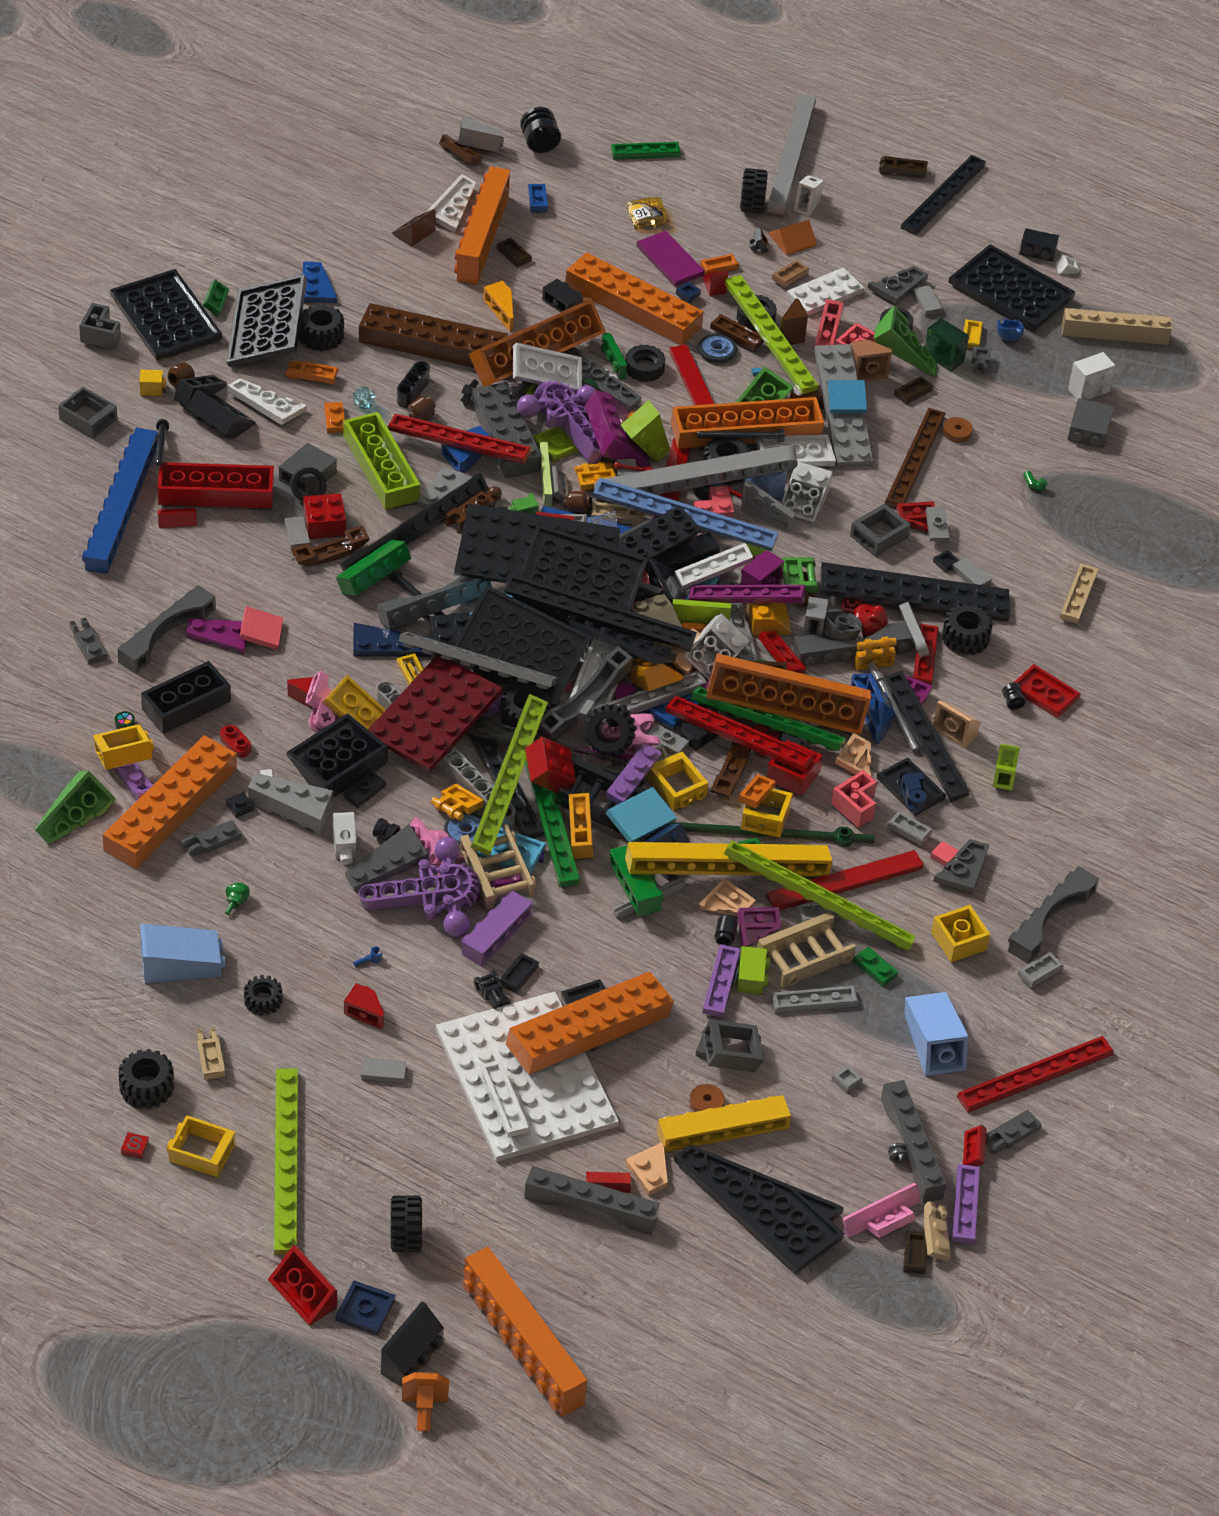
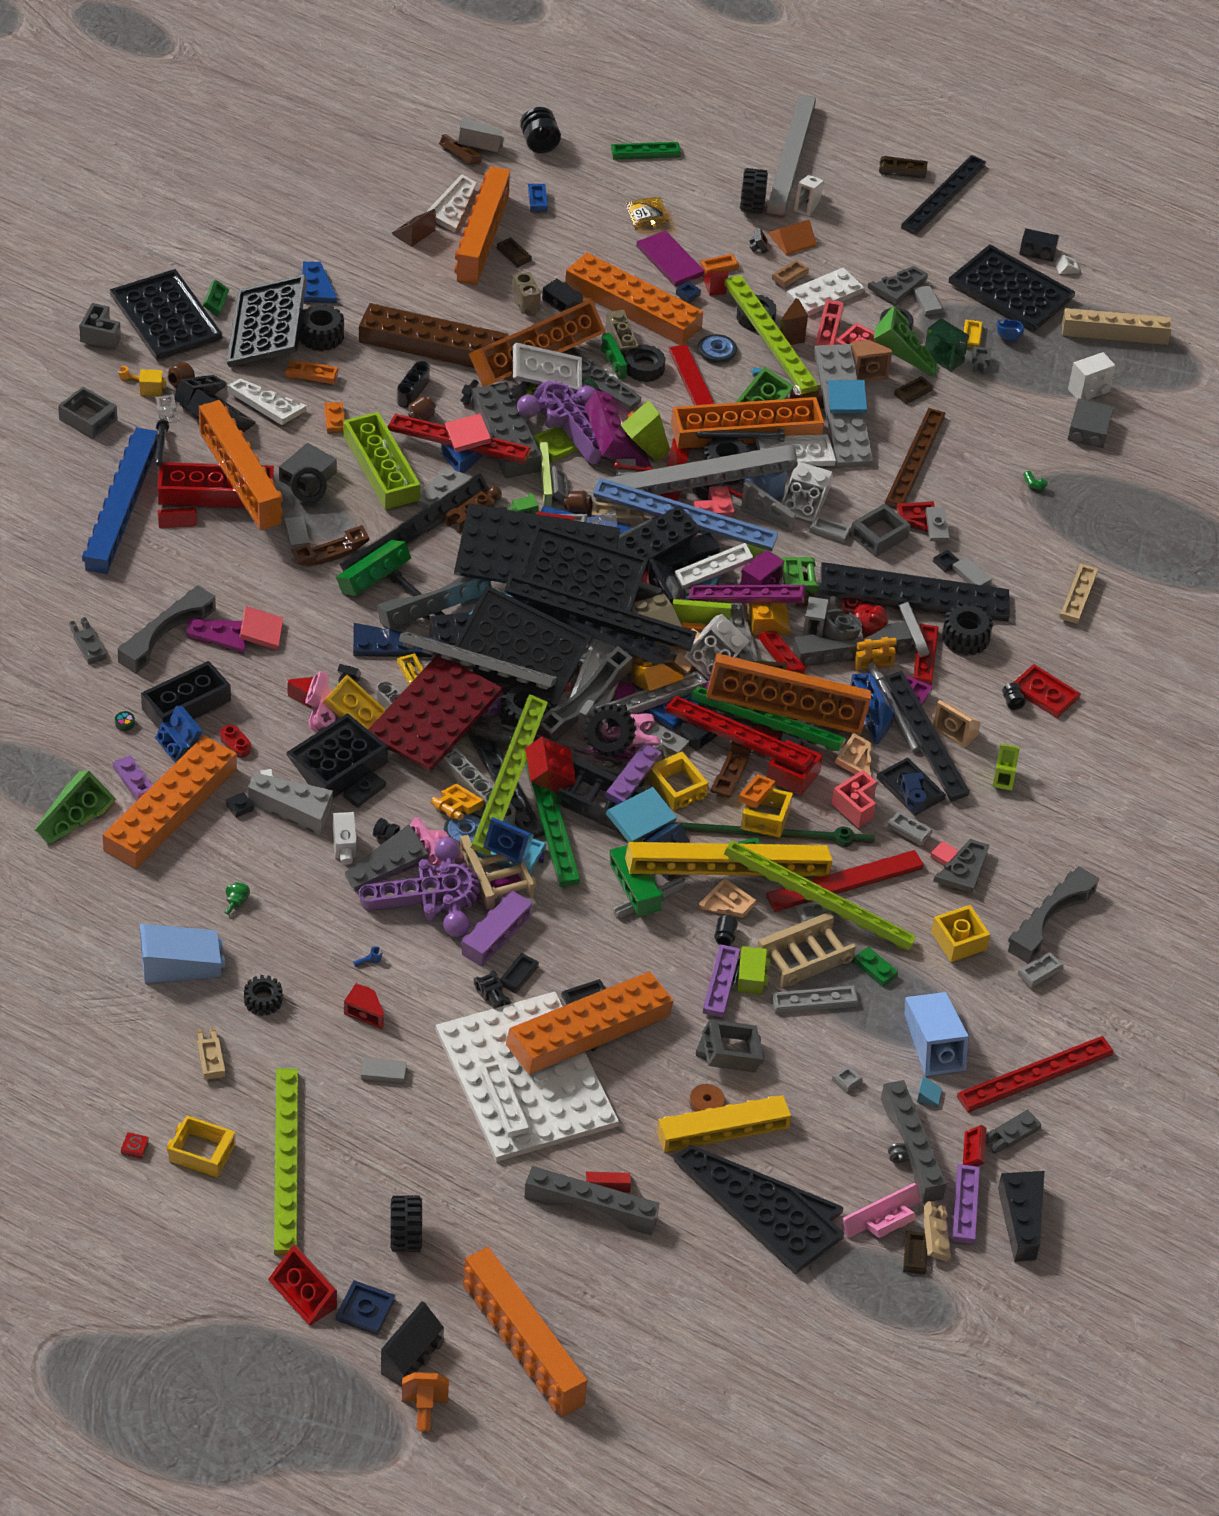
(123, 746): yellow window -> none
(125, 375): none -> light orange hand
(146, 1065): black tyre -> none
(167, 408): none -> clear brick
(178, 734): none -> blue brick
(212, 838): dark grey hinge -> none
(240, 465): none -> orange brick
(324, 516): red brick -> none
(352, 672): none -> black tile
(364, 397): clear light blue gear -> none
(468, 432): none -> coral tile
(499, 299): light orange slope -> none
(508, 840): none -> blue slope
(522, 283): none -> dark tan piece
(581, 826): light orange slope -> none
(589, 474): light orange plate -> none
(620, 328): none -> dark tan slope
(649, 1169): light nougat wing -> none
(737, 332): reddish brown plate -> none
(757, 923): magenta wing -> none
(830, 529): none -> light grey tile
(929, 1092): none -> medium azure slope
(957, 429): dark orange piece -> none
(1022, 1208): none -> black wedge

